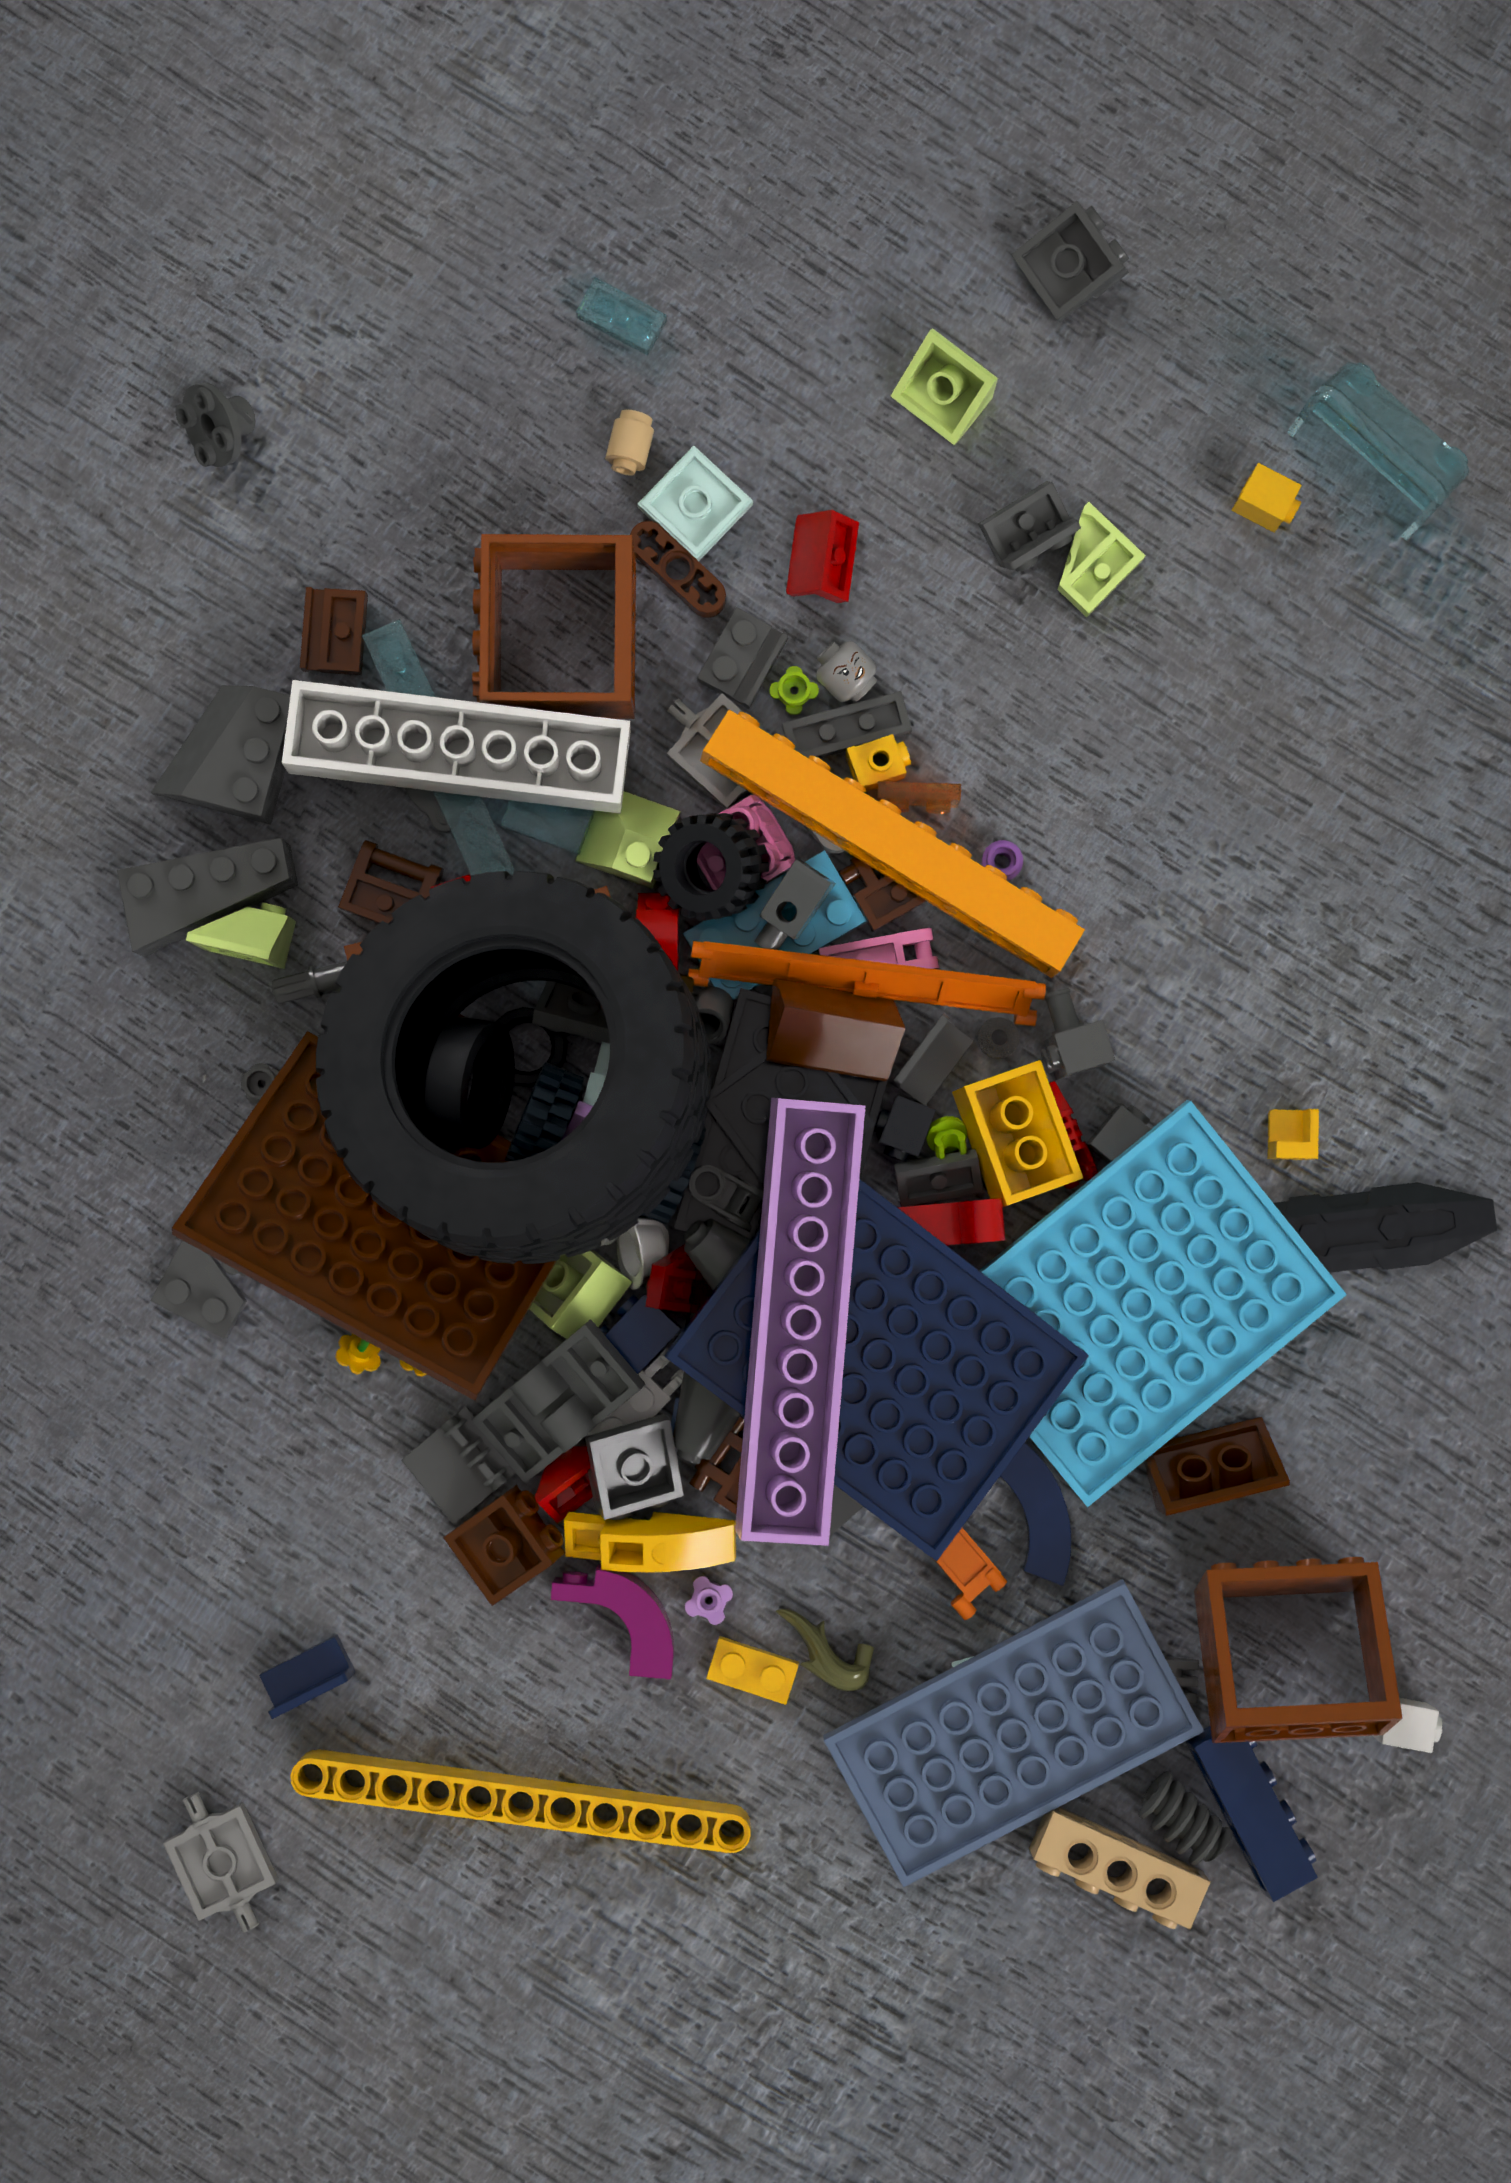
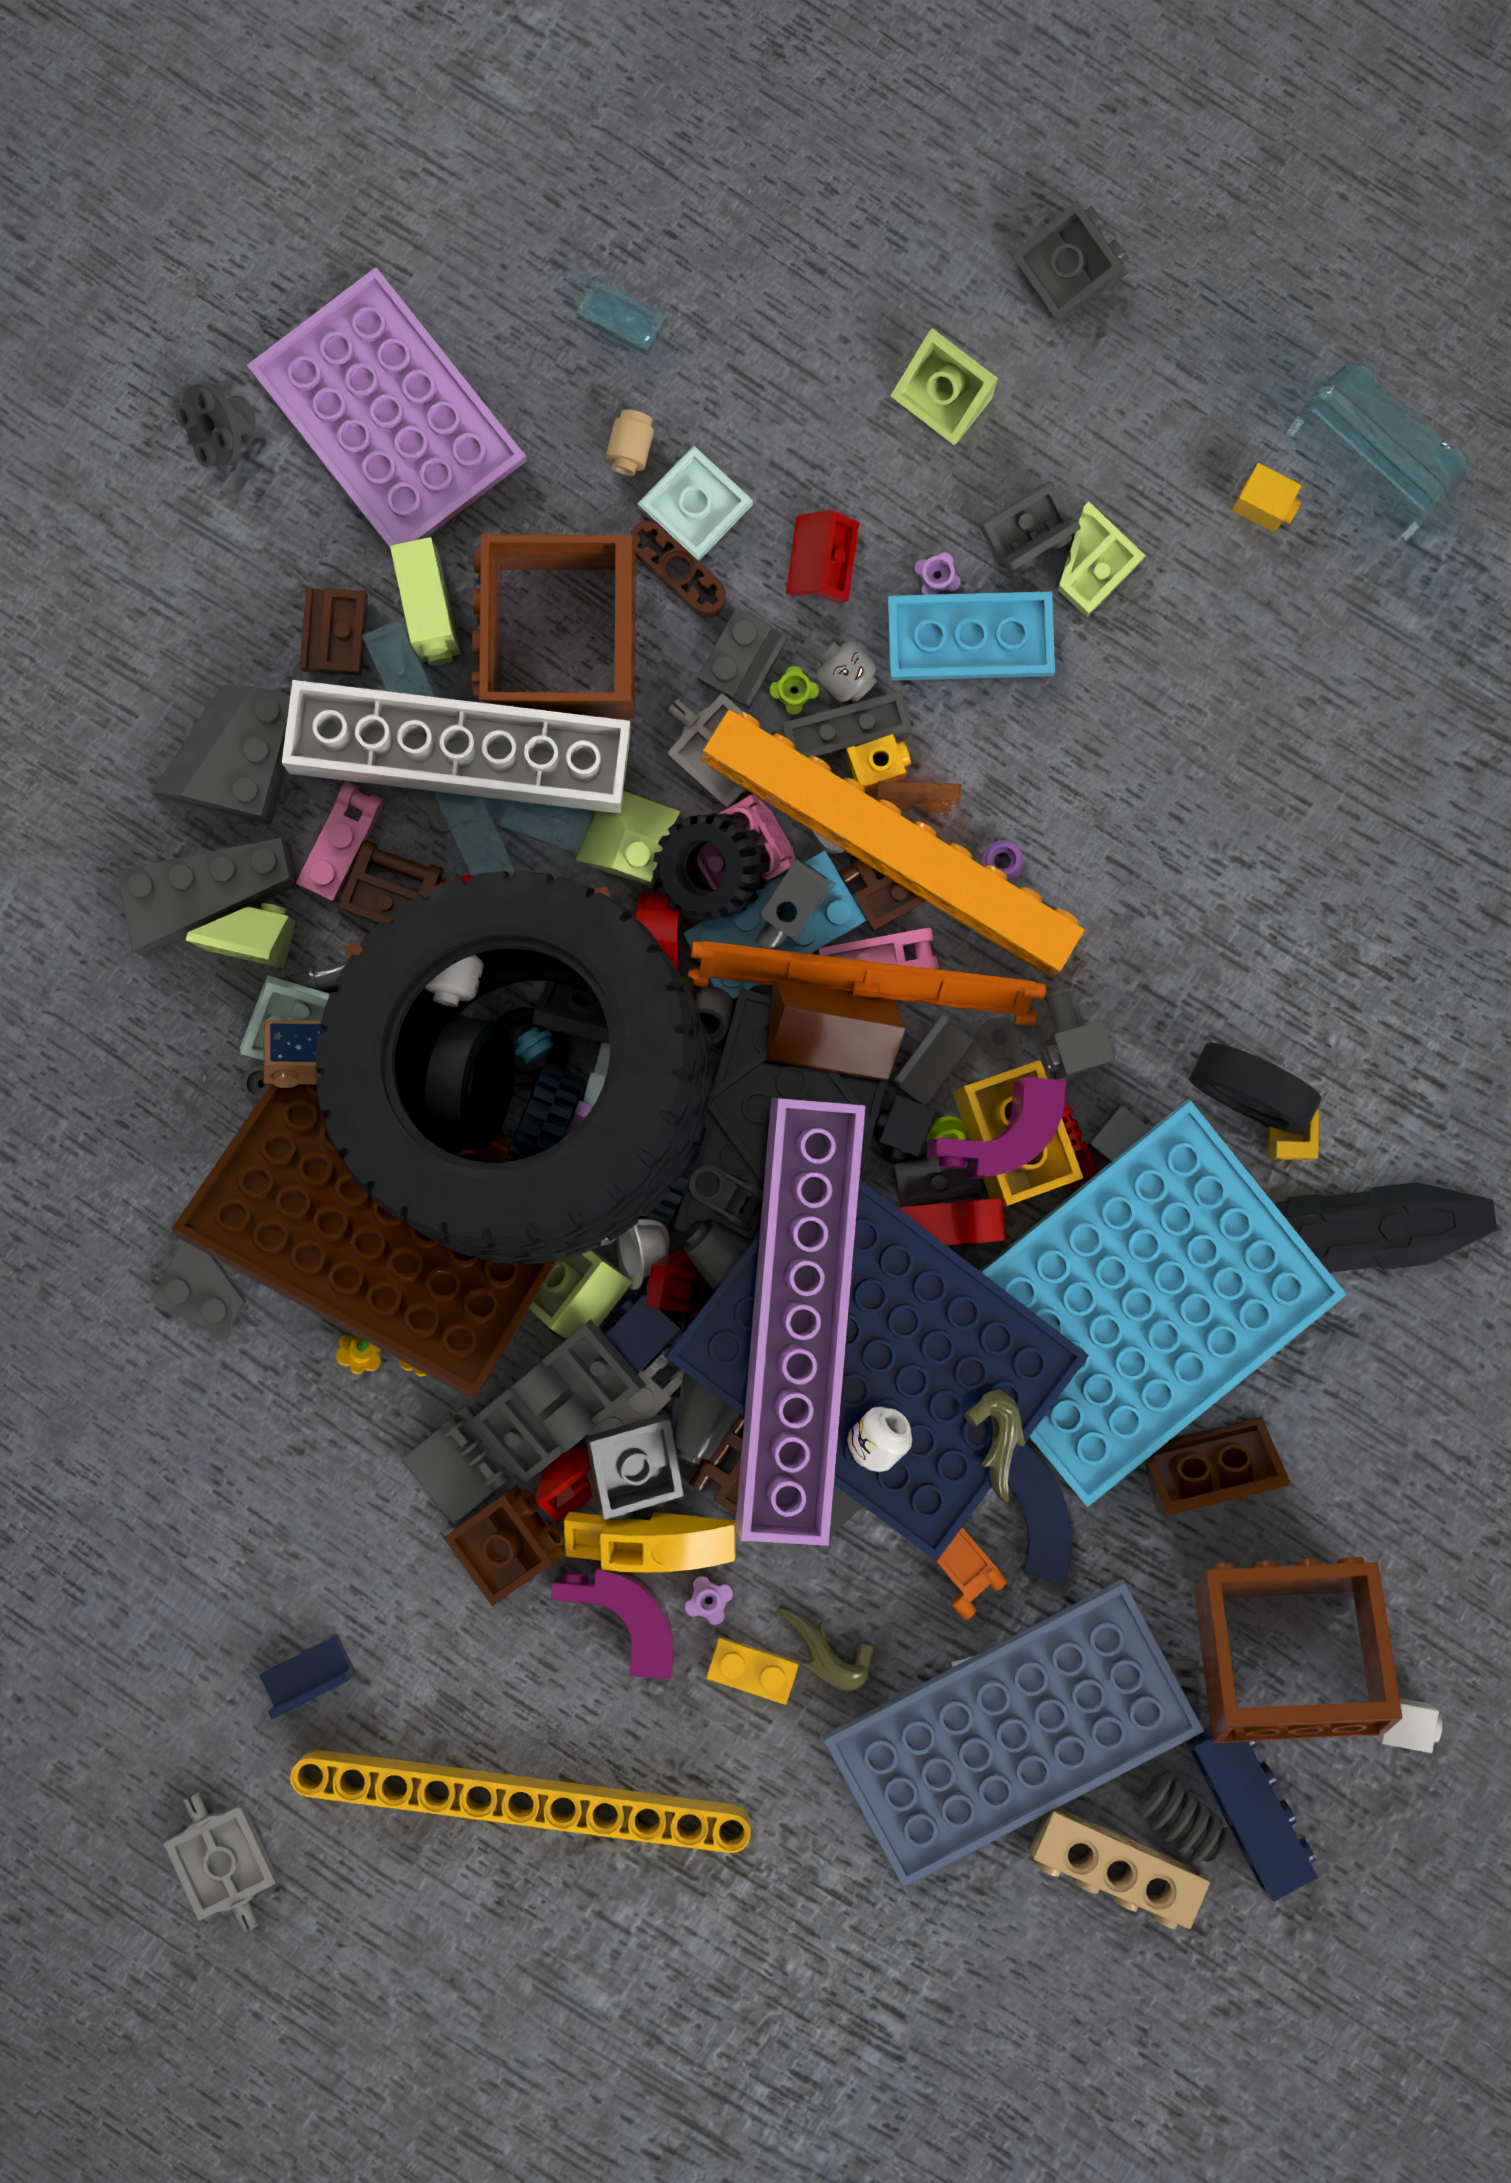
(281, 1002): none -> light aqua plate
(290, 1052): none -> brick
(340, 843): none -> bright pink plate
(387, 412): none -> lavender plate
(426, 601): none -> yellowish green brick
(457, 982): none -> white head
(533, 1045): none -> medium azure plate
(880, 1439): none -> white head
(944, 565): none -> lavender plate
(971, 636): none -> medium azure plate
(1006, 1434): none -> olive piece
(1031, 1126): none -> magenta arch
(1255, 1088): none -> black tyre

